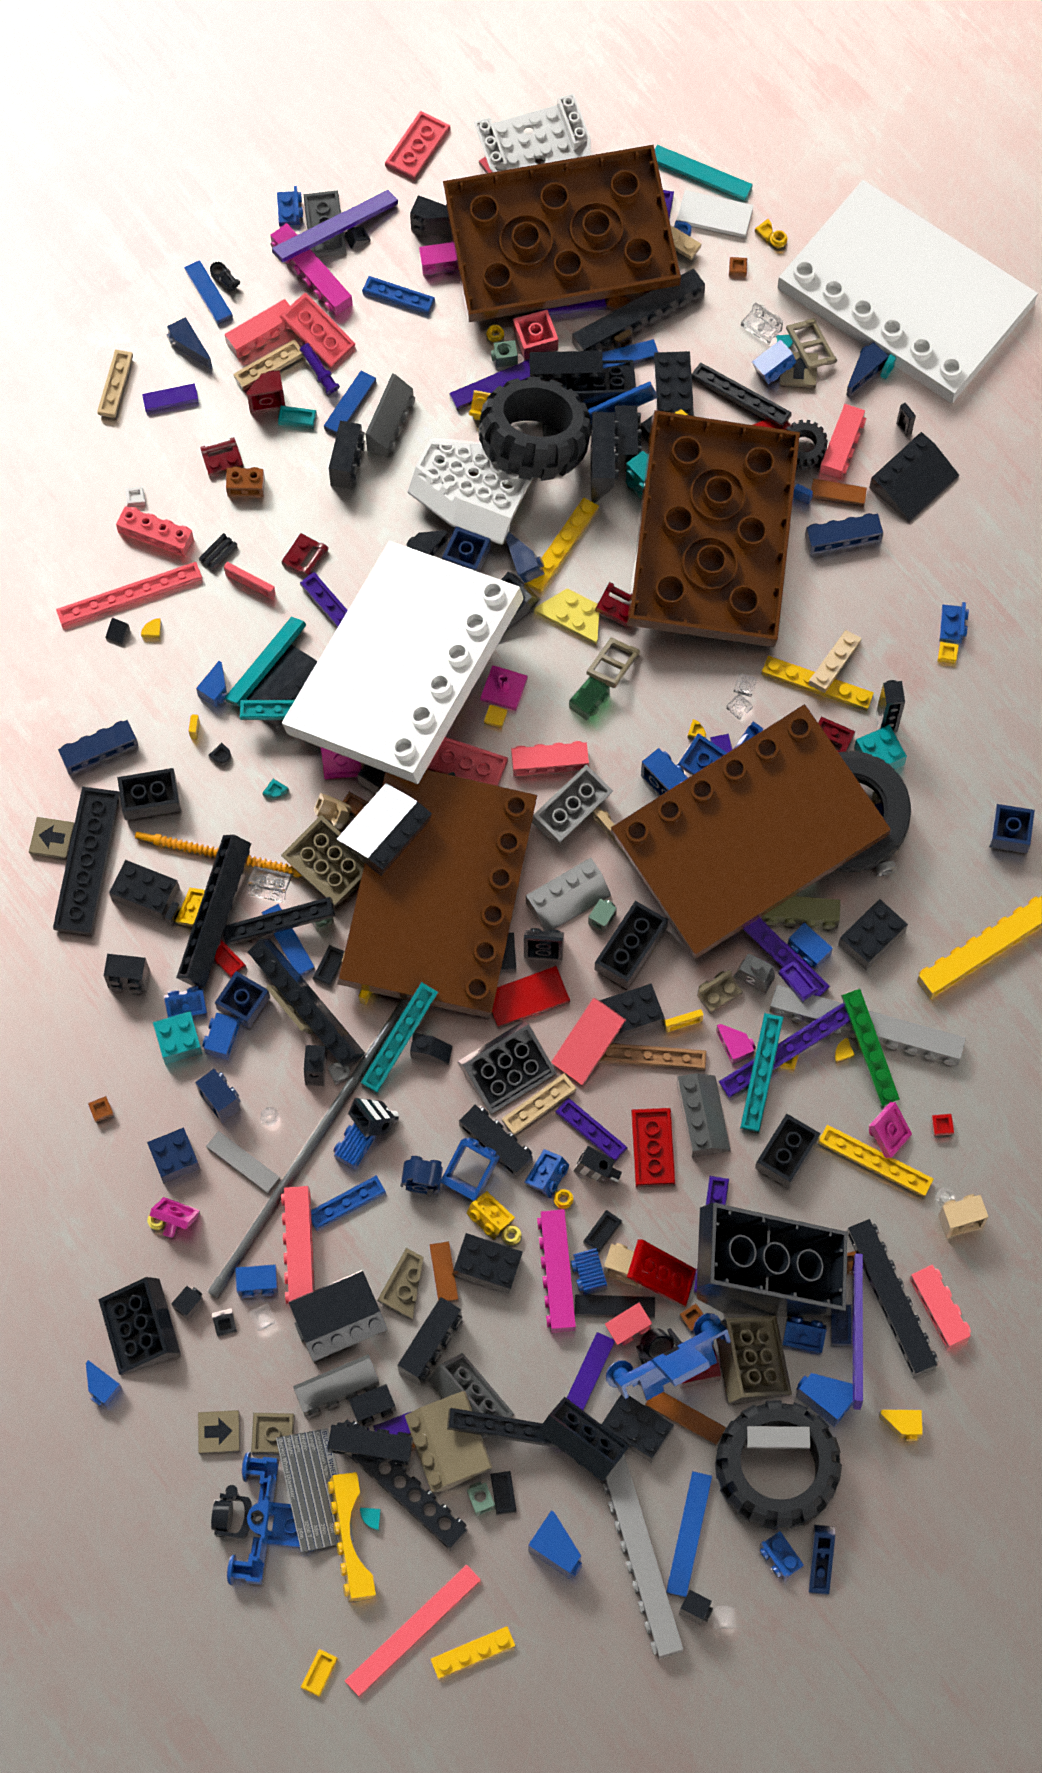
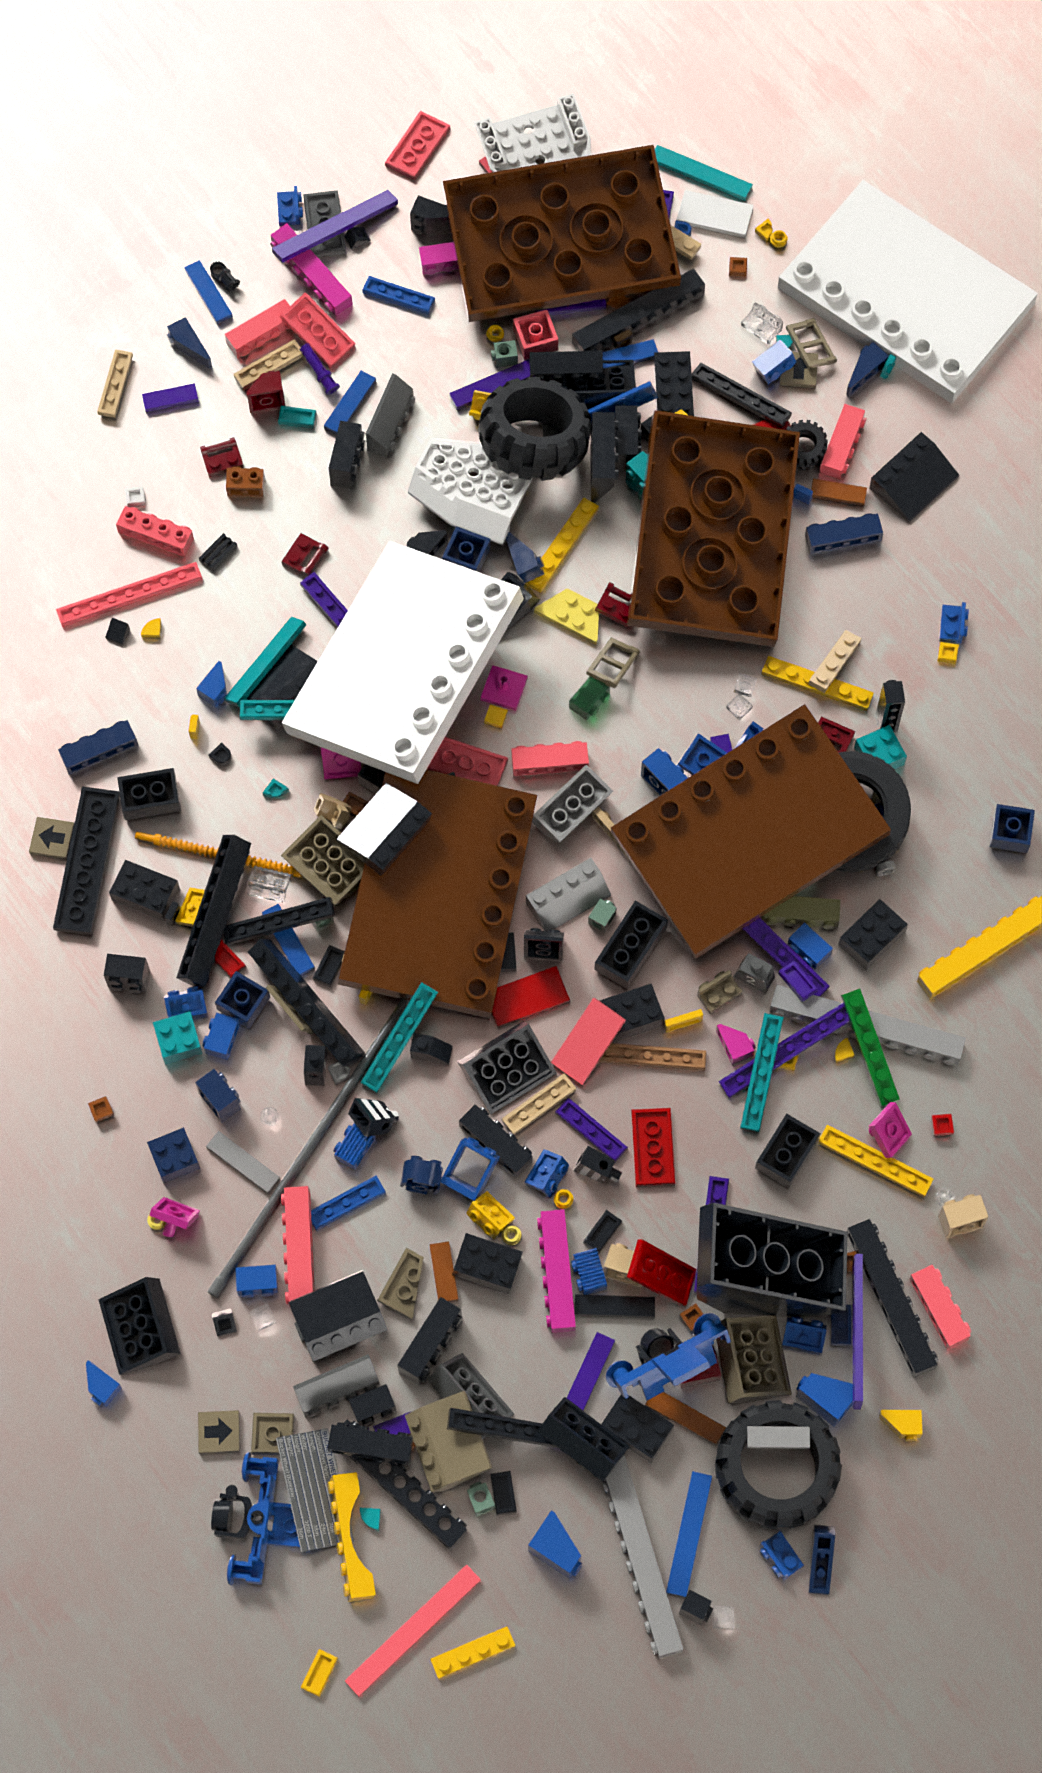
(188, 1302): black brick -> none
(249, 580): coral tile -> none
(629, 1323): coral brick -> none
(696, 728): yellow tile -> none
(702, 1114): dark grey slope -> none
(906, 419): black tile -> none

